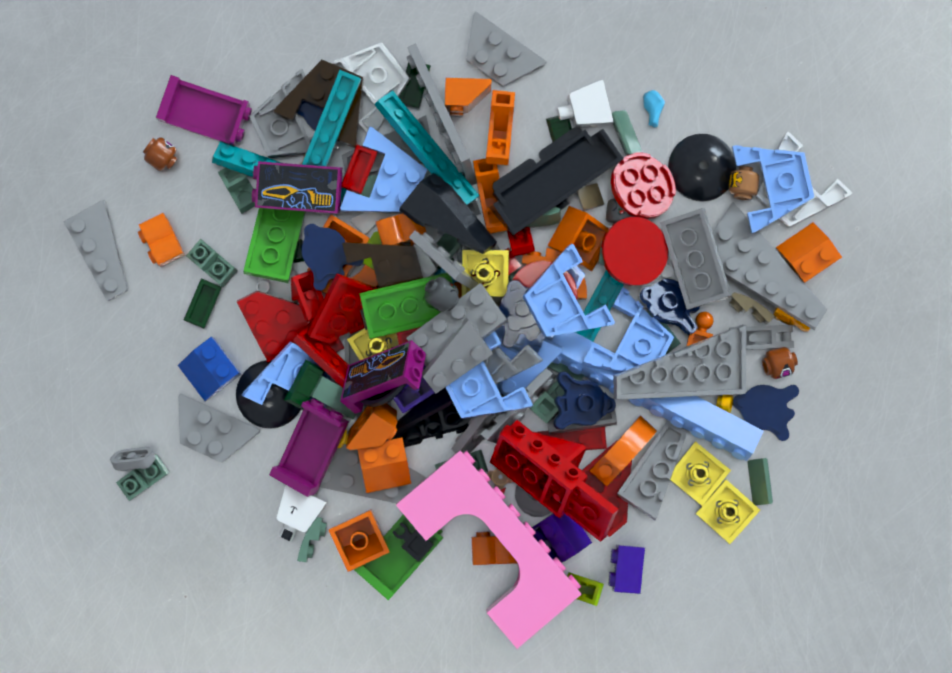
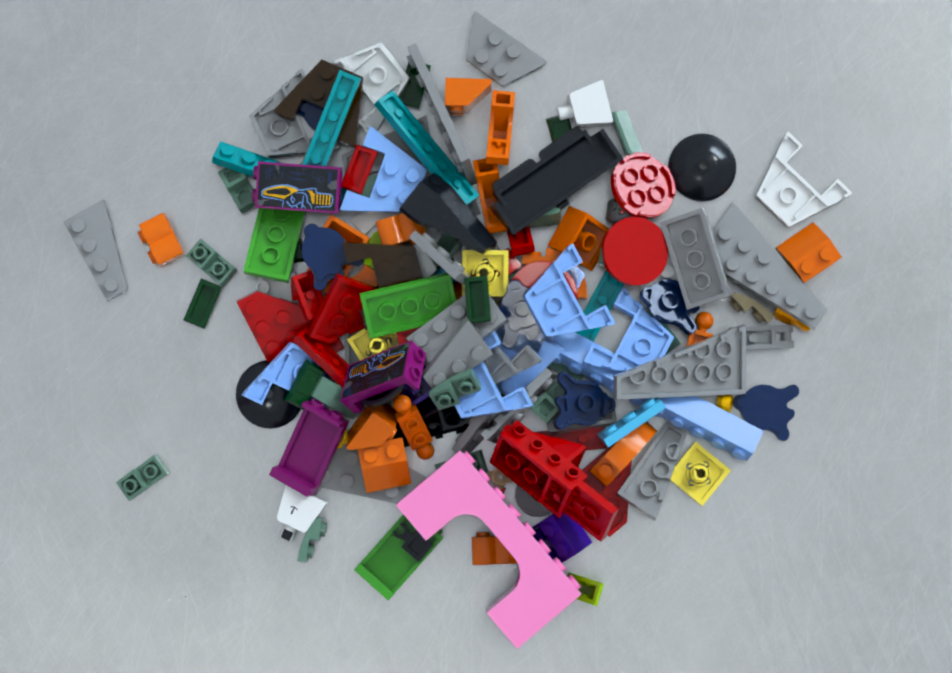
(133, 458): light grey plate -> none
(160, 154): dark orange head -> none
(203, 111): magenta panel -> none
(209, 368): blue slope -> none
(211, 430): light grey wing -> none
(359, 540): orange slope -> none
(413, 427): none -> orange plate
(441, 294): dark grey head -> none
(450, 390): none -> sand green slope
(477, 299): none -> dark green tile
(590, 197): dark tan slope -> none
(627, 569): dark purple slope -> none
(631, 421): none -> medium azure wing
(653, 104): medium azure animal -> none
(727, 511): light yellow plate -> none
(744, 183): medium nougat head -> none
(760, 481): sand green slope -> none
(779, 362): dark orange head -> none
(784, 178): light blue wing -> none

